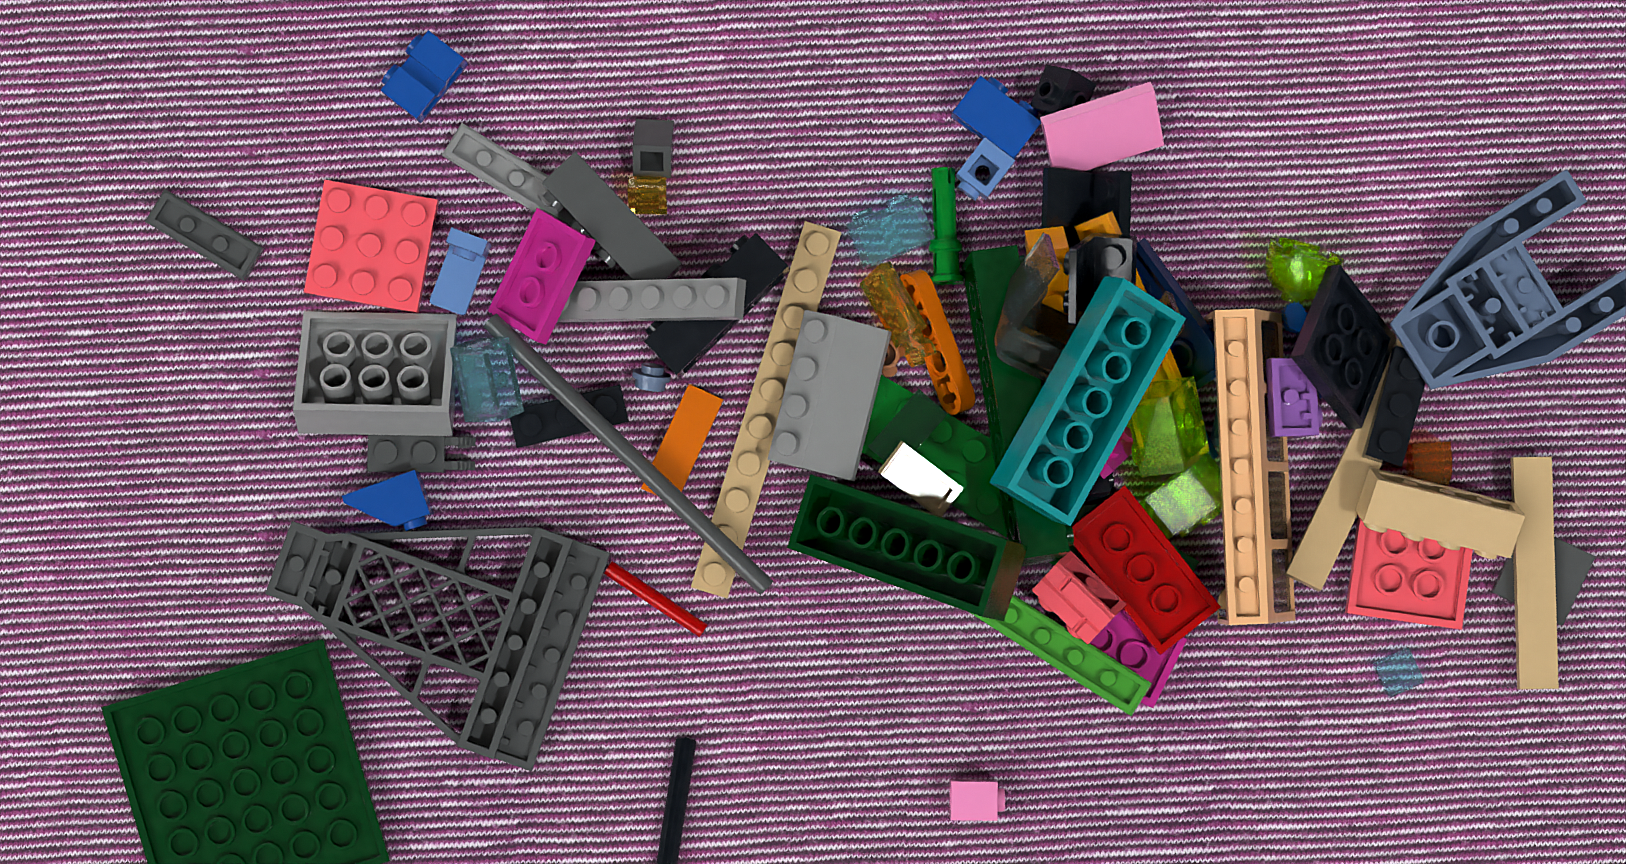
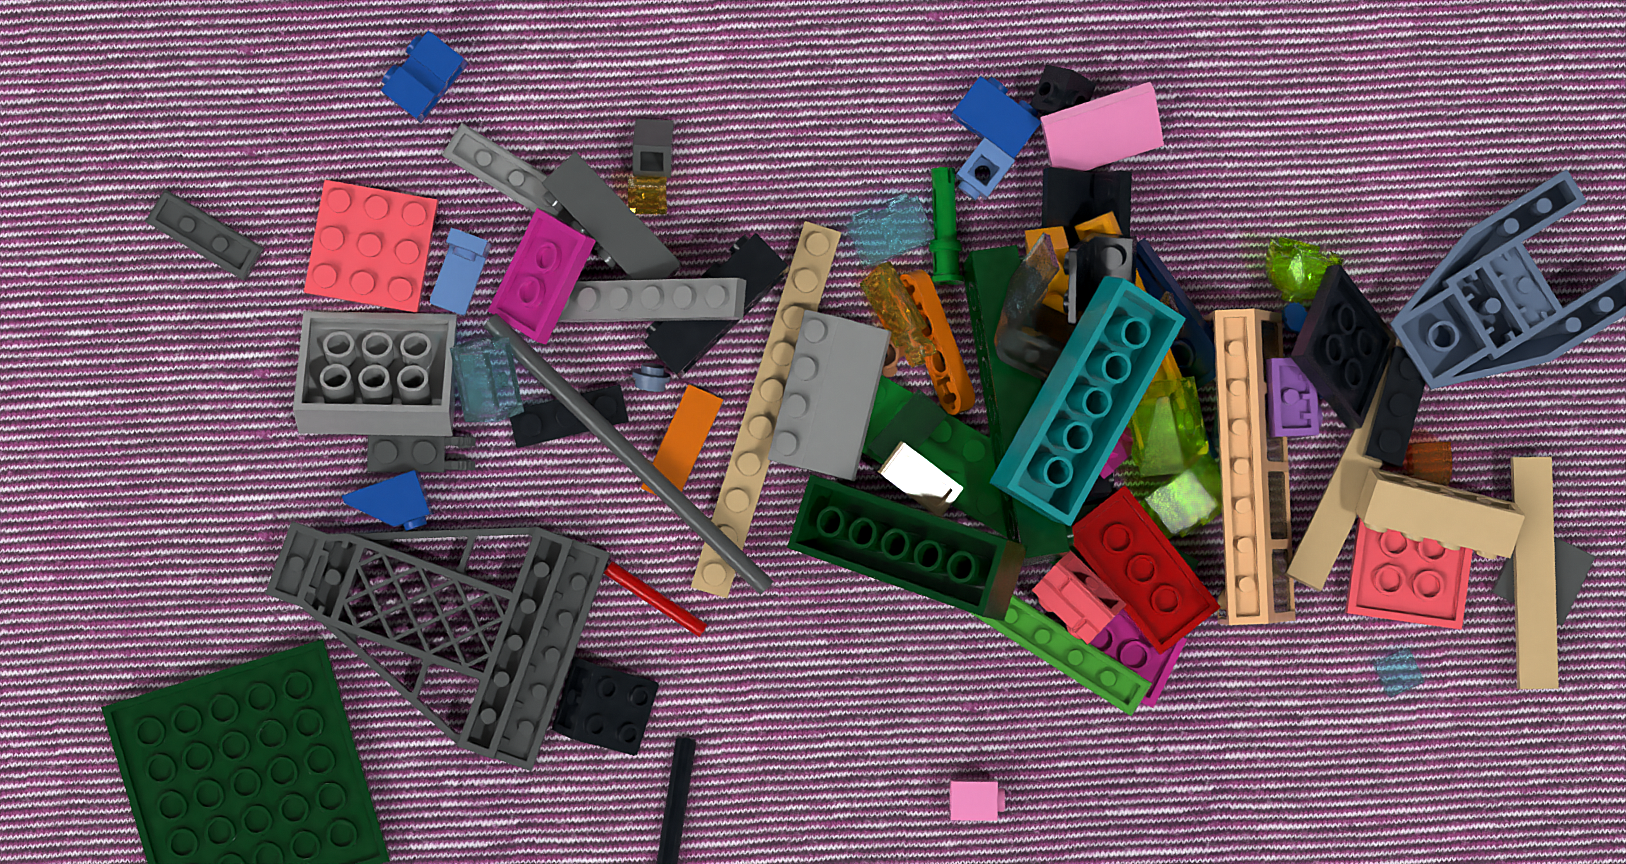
(605, 707): none -> black bracket

